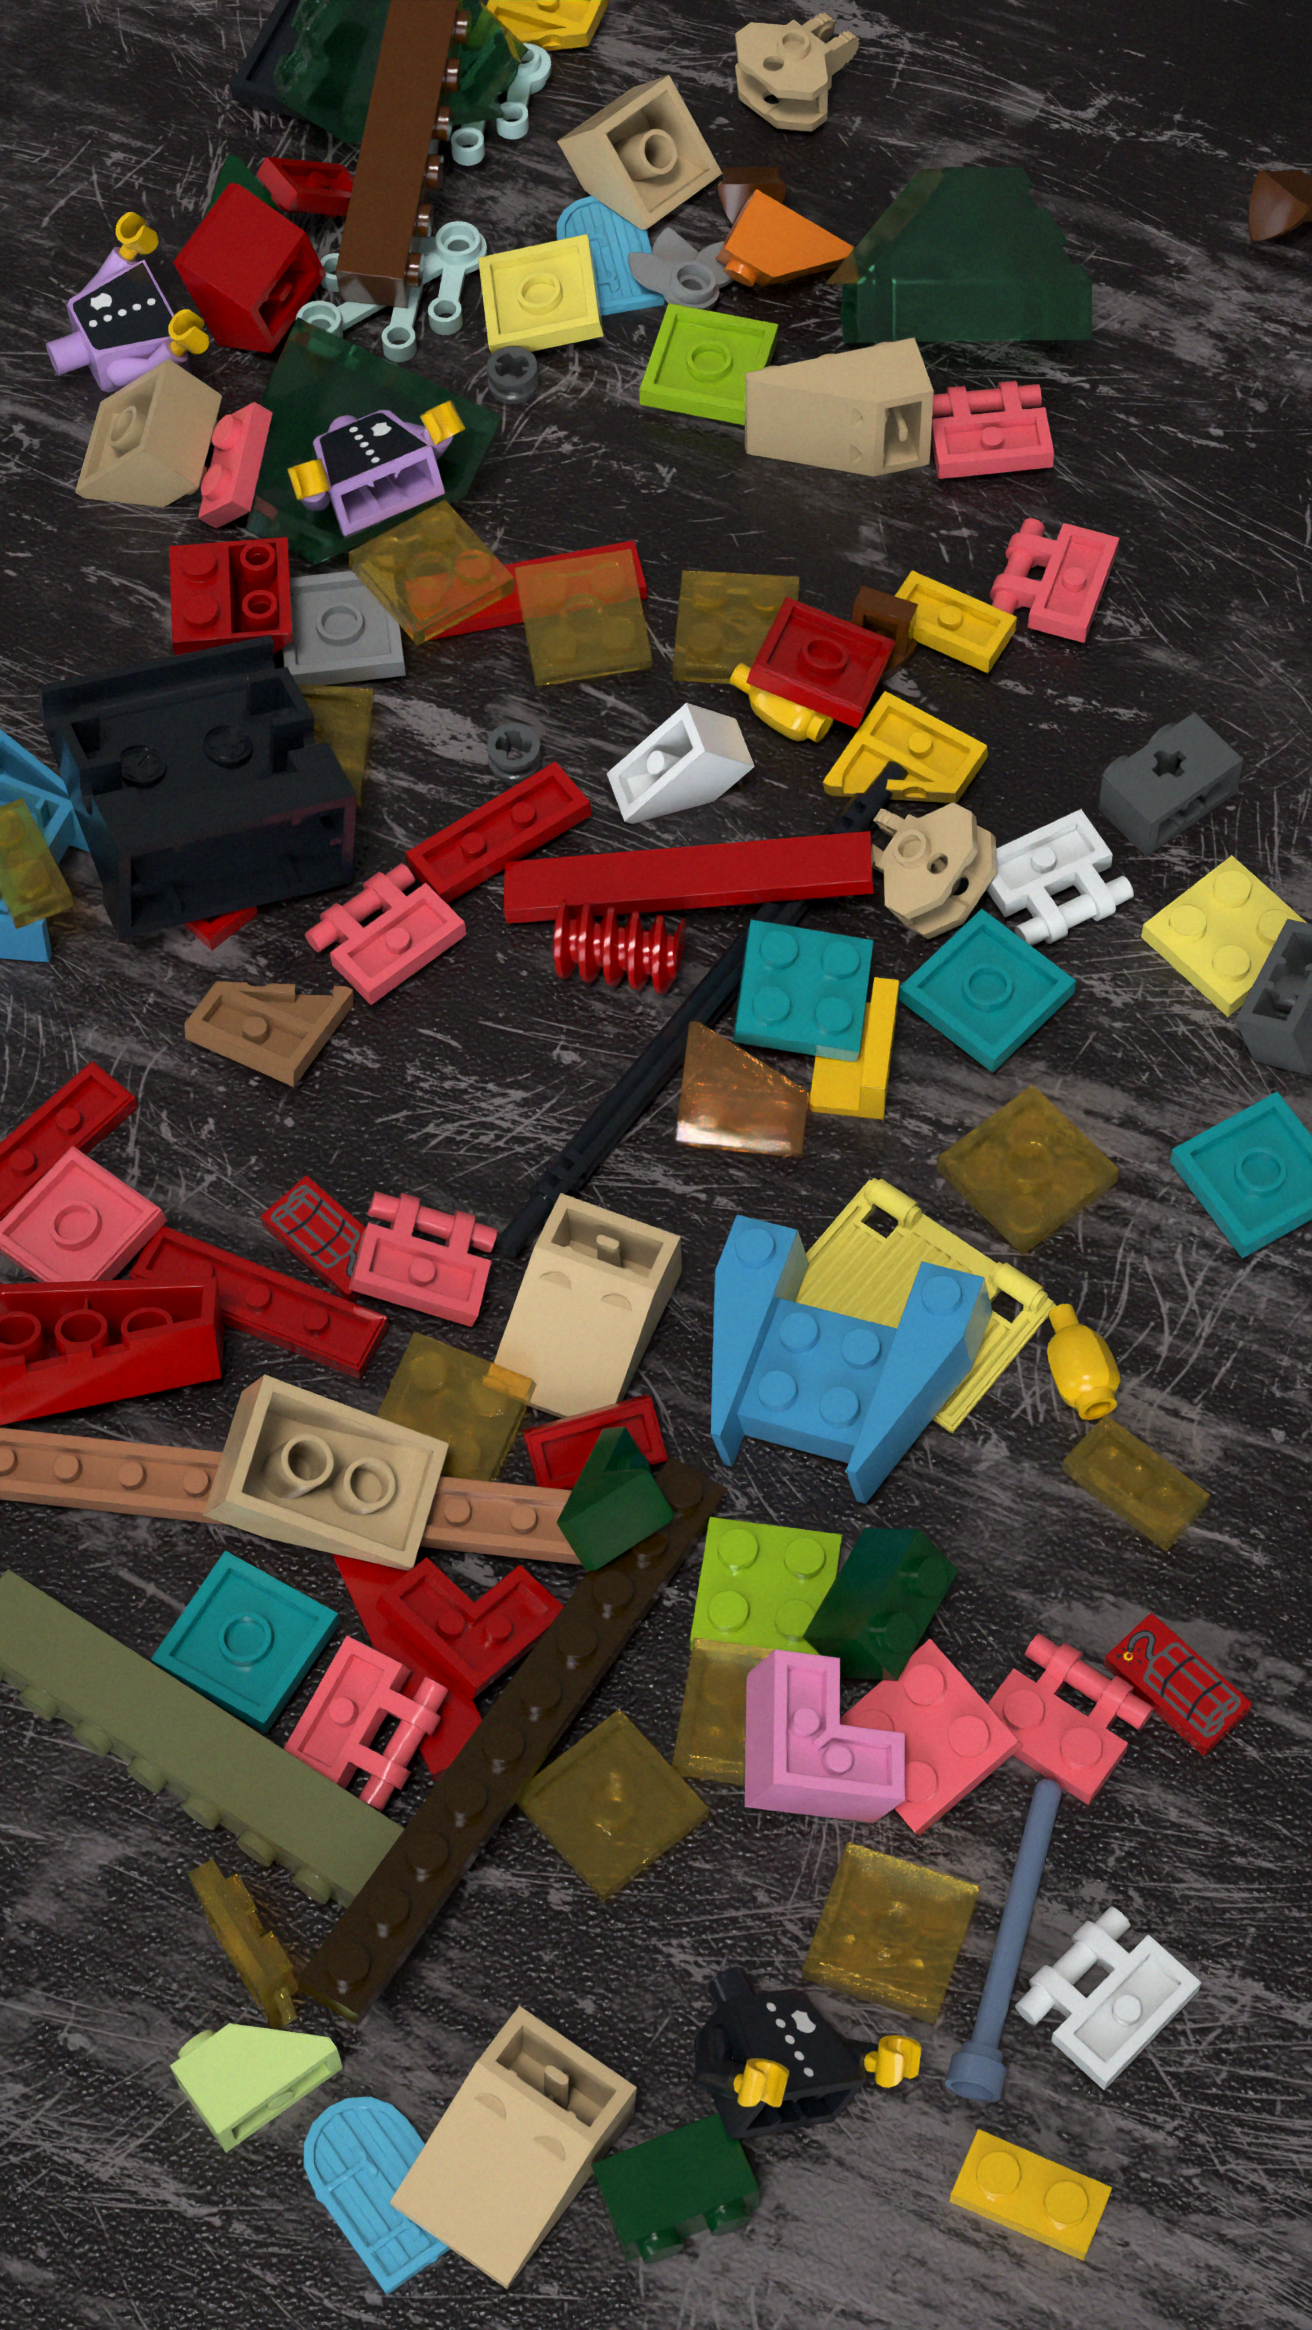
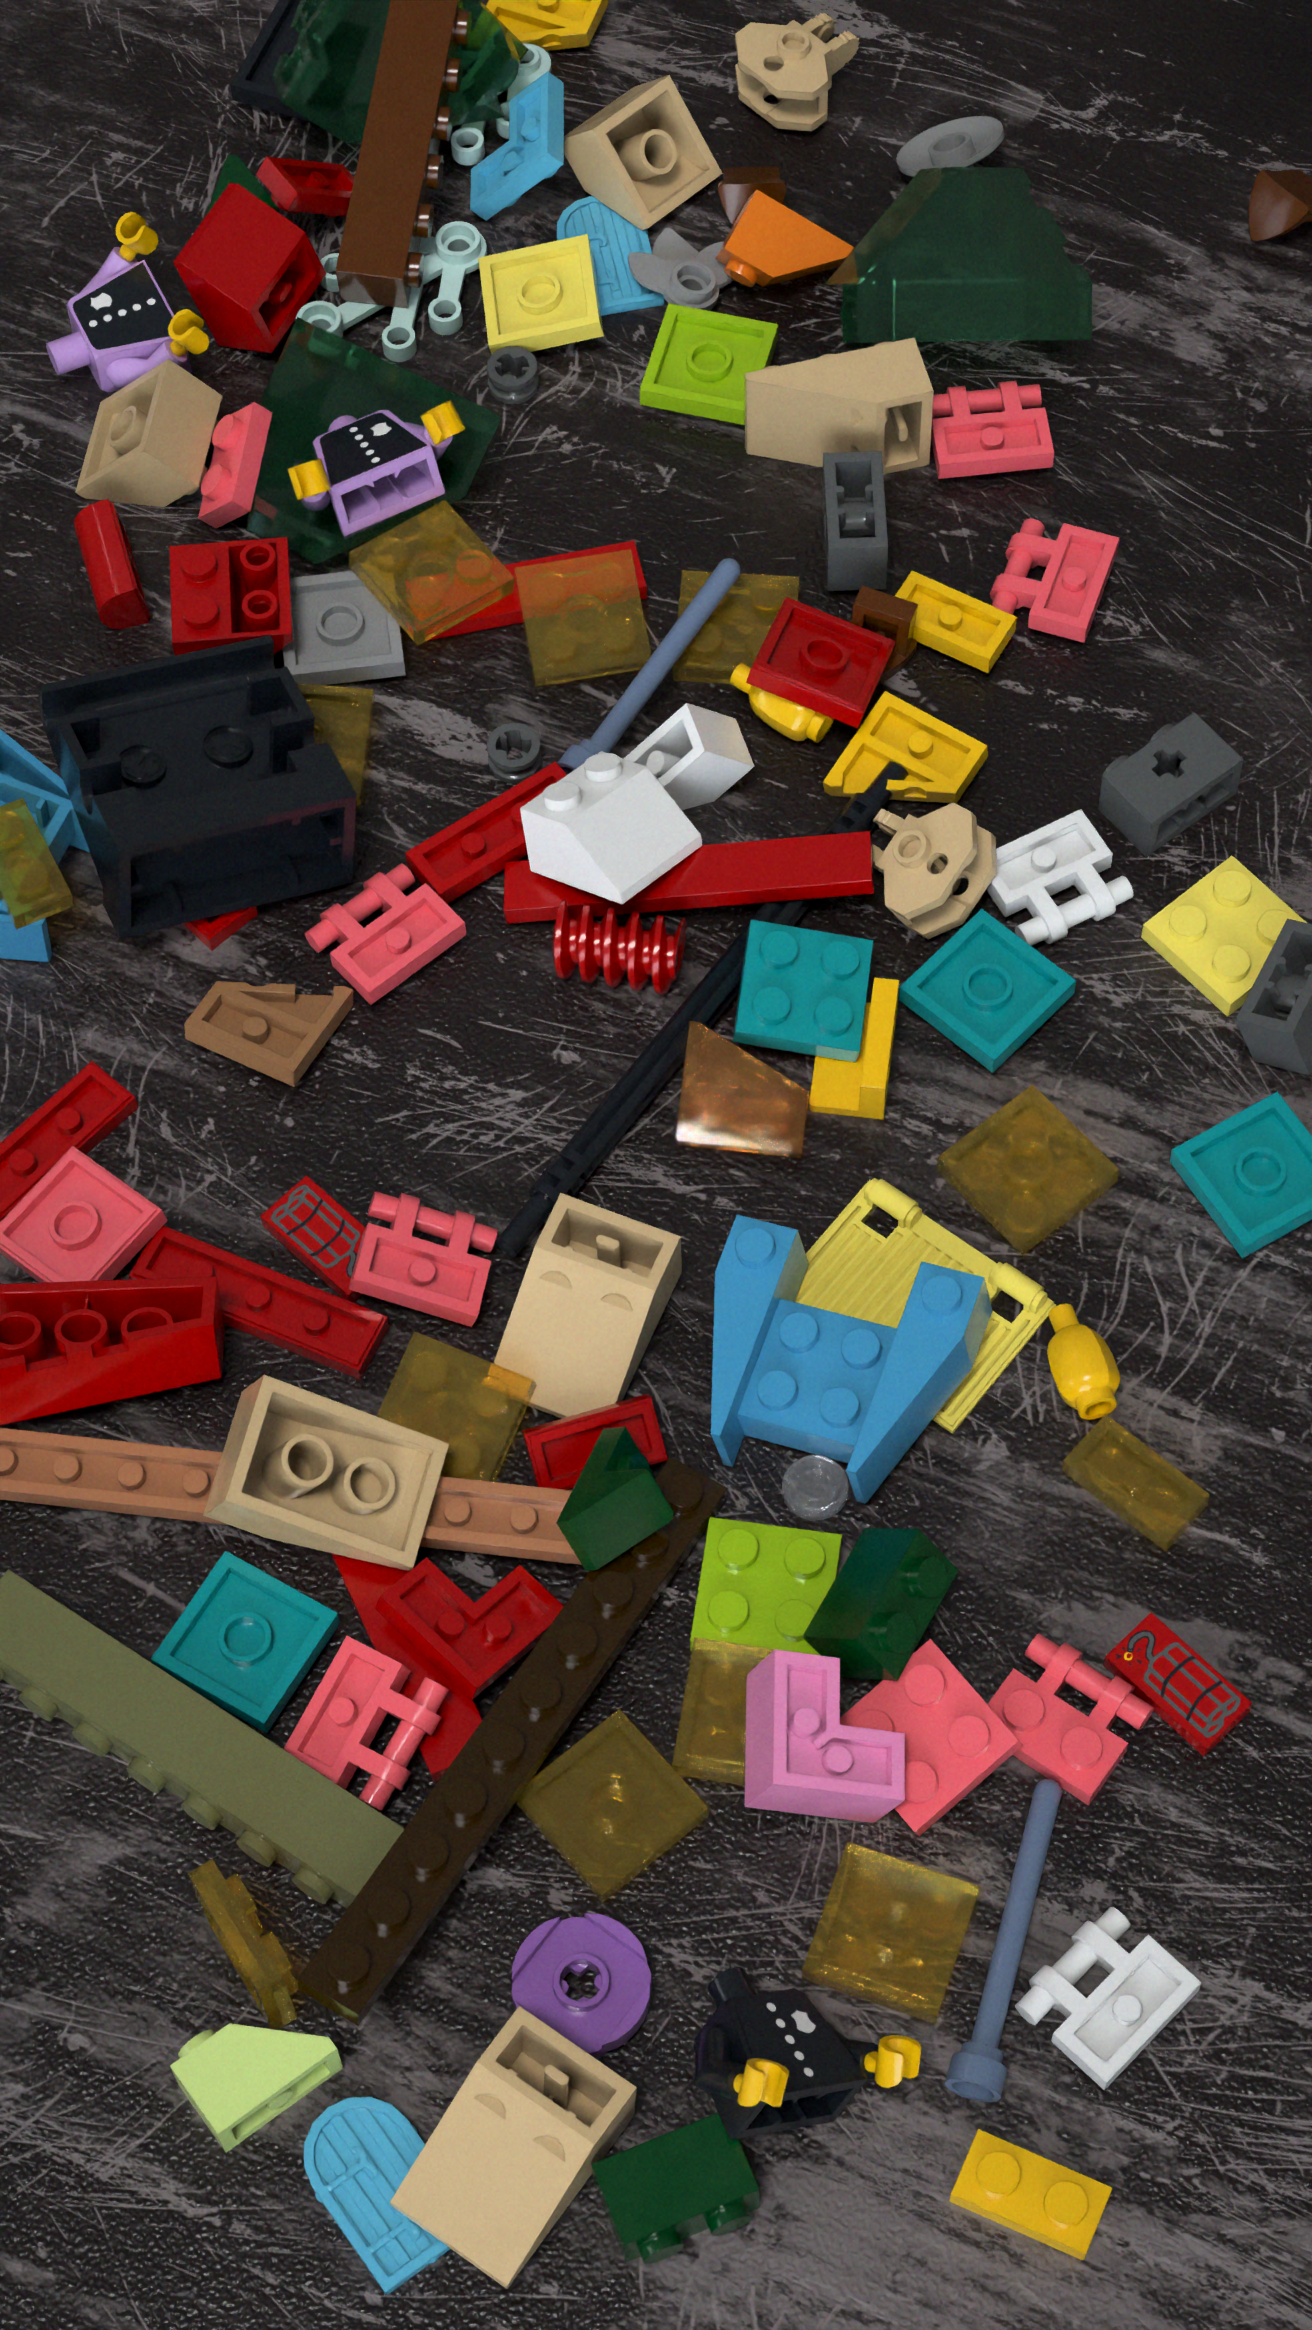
(111, 566): none -> red brick
(531, 153): none -> medium azure plate
(574, 1947): none -> medium lavender plate
(607, 829): none -> white slope
(655, 668): none -> sand blue piece
(815, 1487): none -> clear plate
(854, 520): none -> dark grey brick
(951, 144): none -> light grey dish

